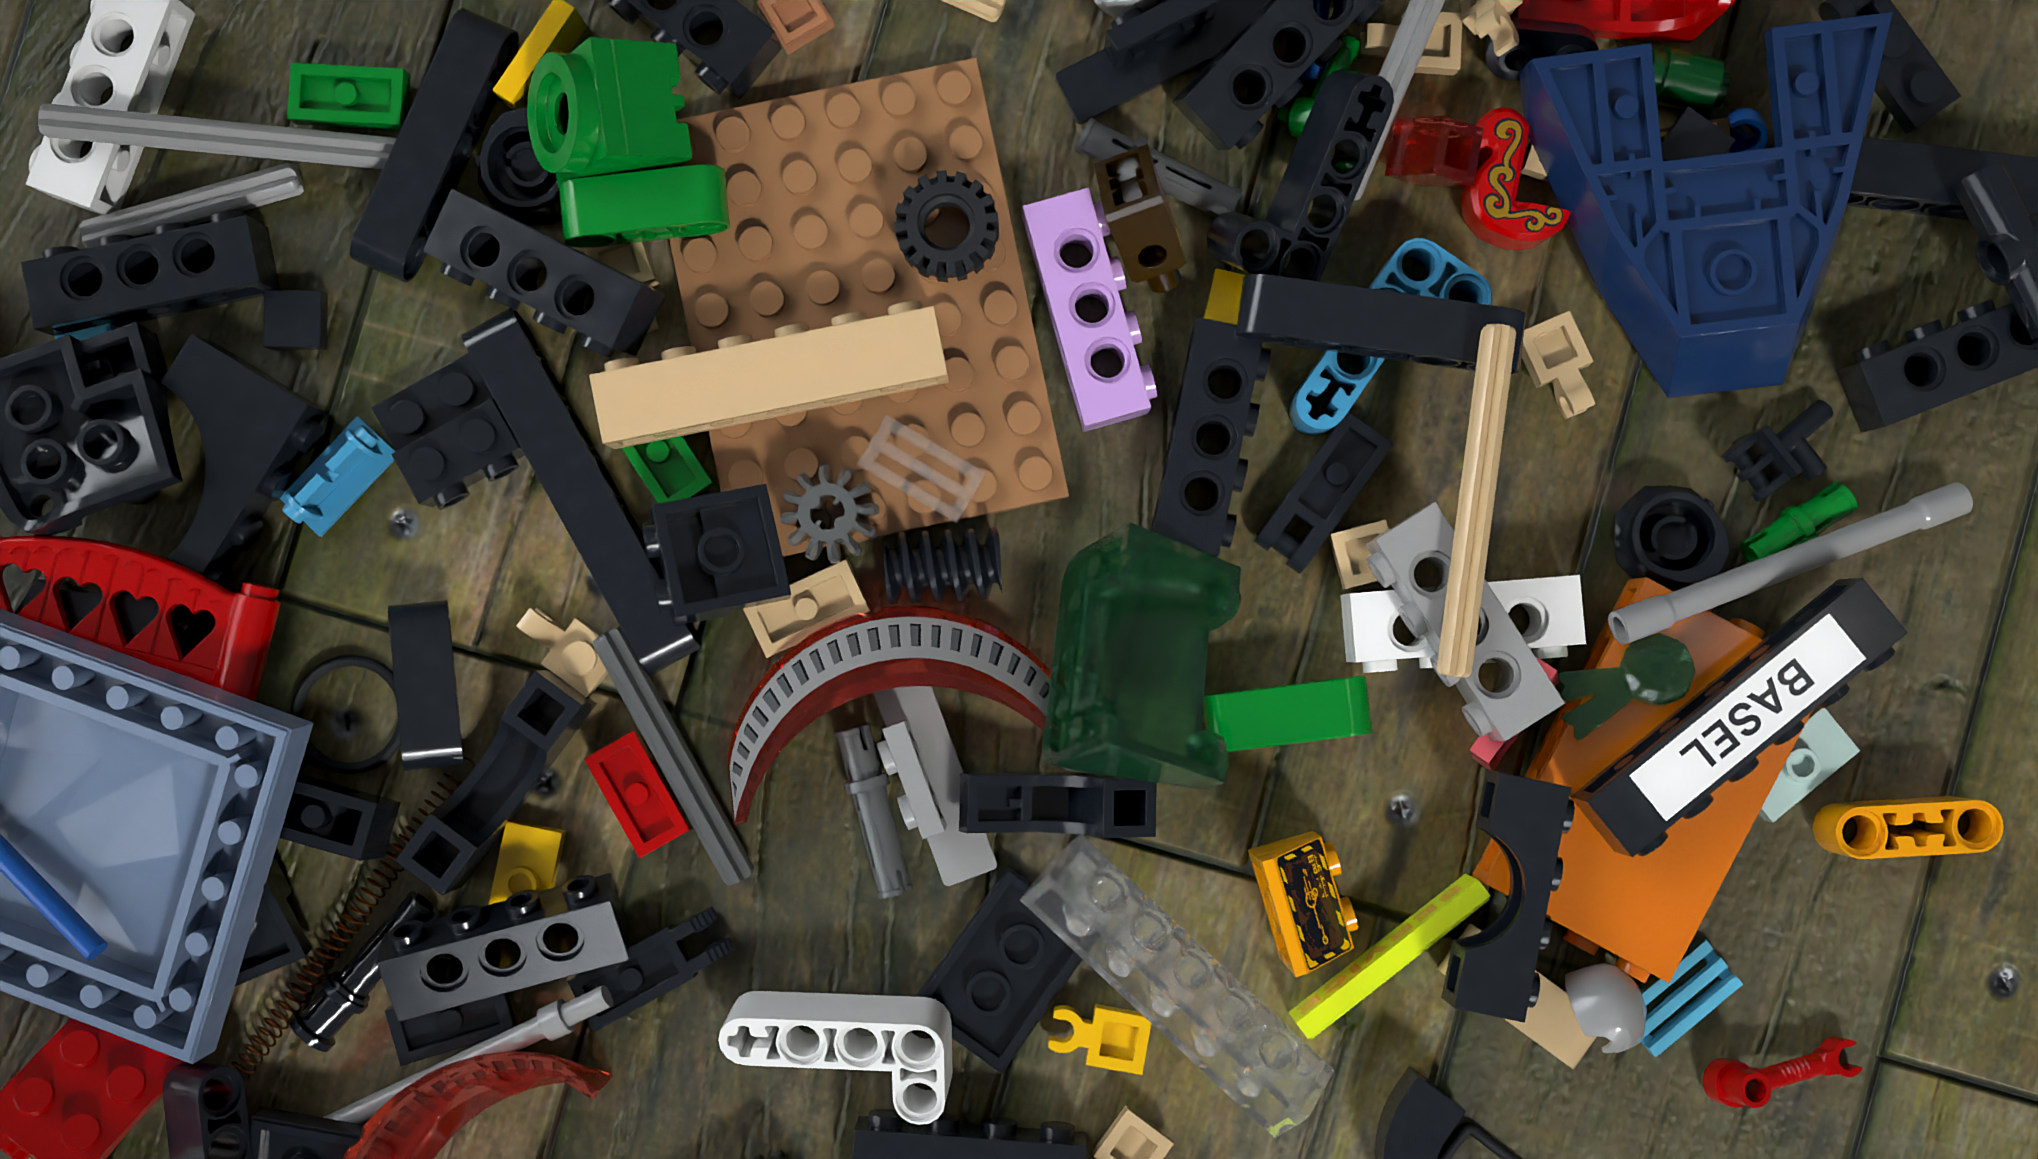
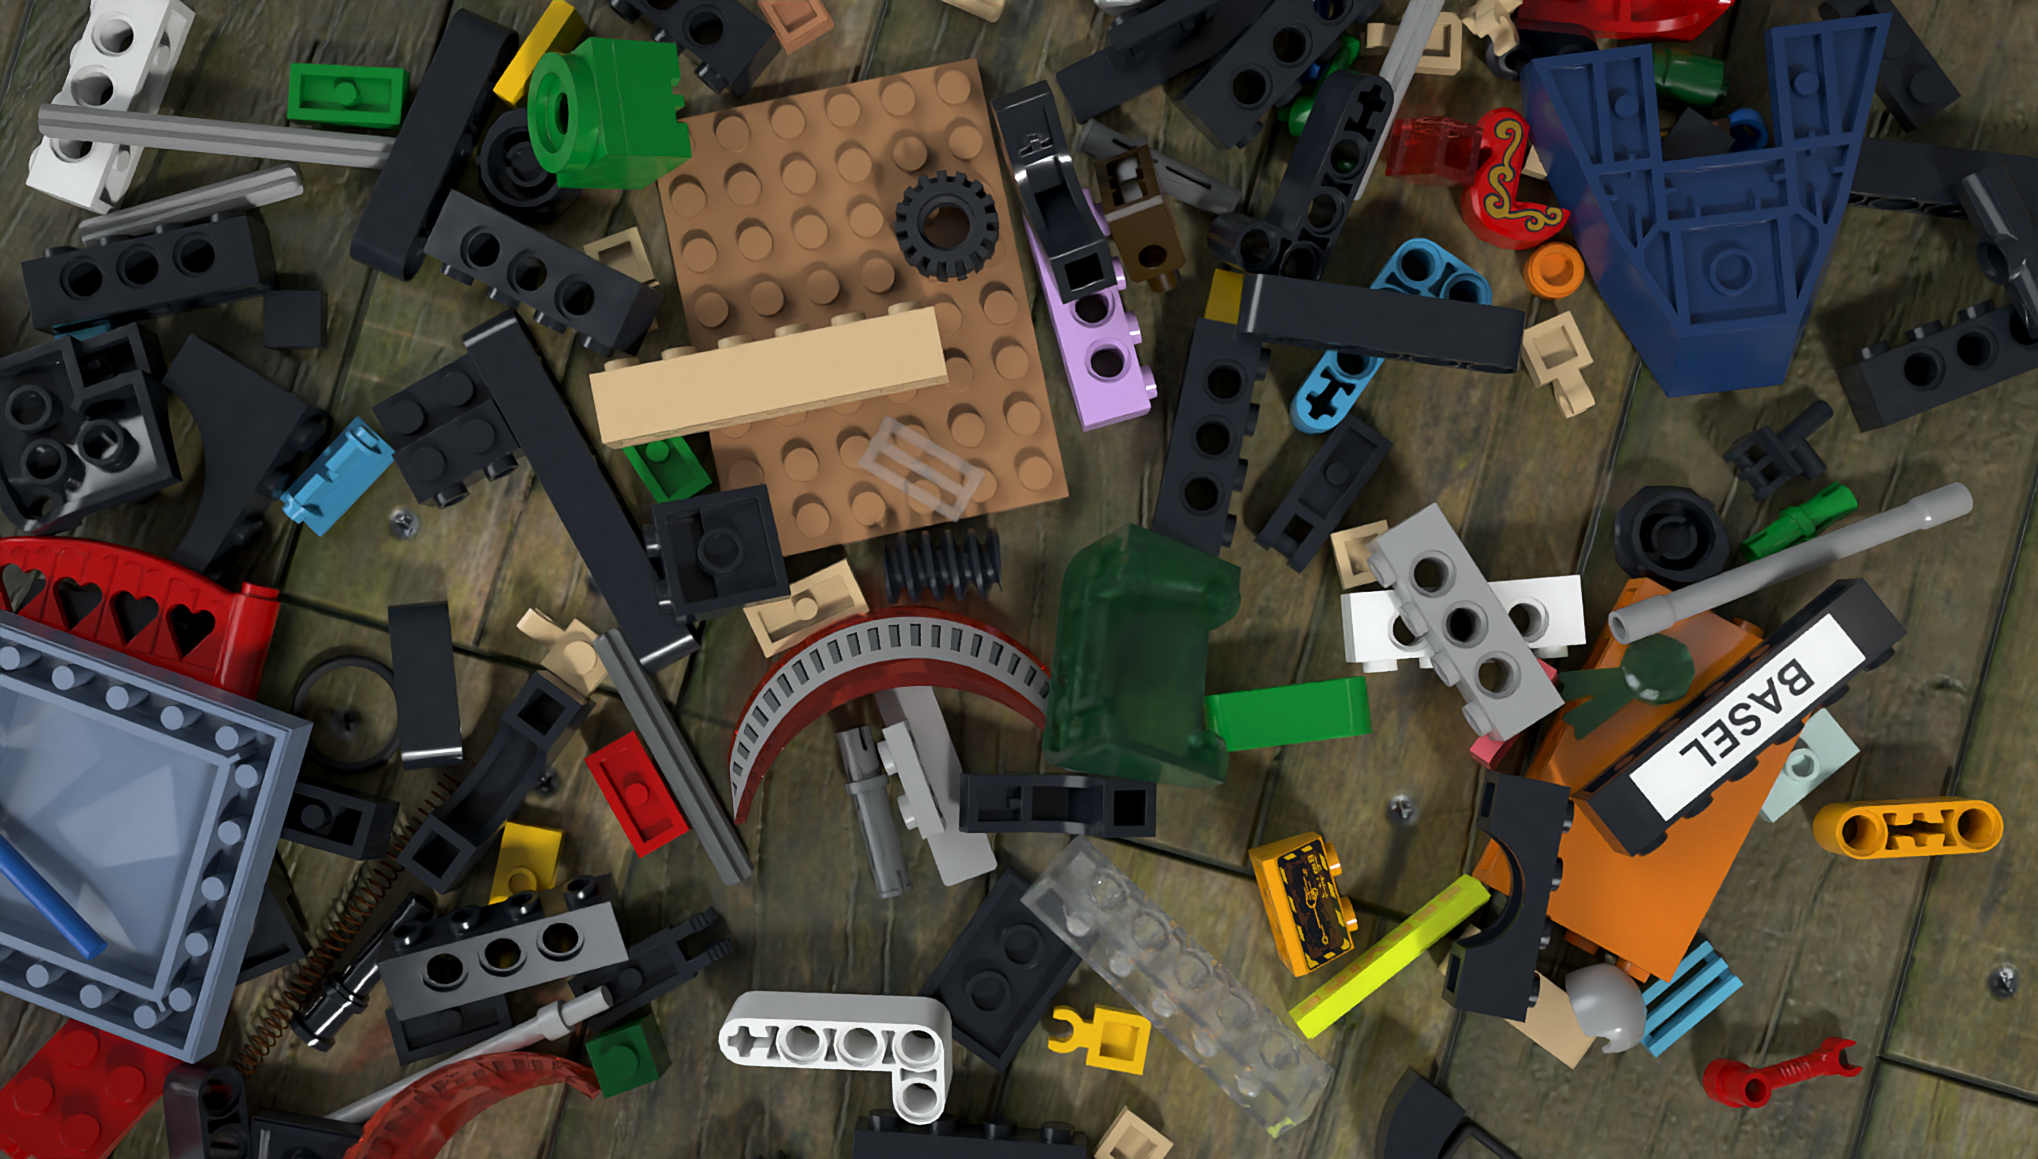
(628, 1054): none -> dark green brick
(644, 206): green beam -> none
(814, 501): dark grey gear -> none
(1051, 193): none -> black arch
(1476, 501): tan axle -> none
(1553, 271): none -> orange tile

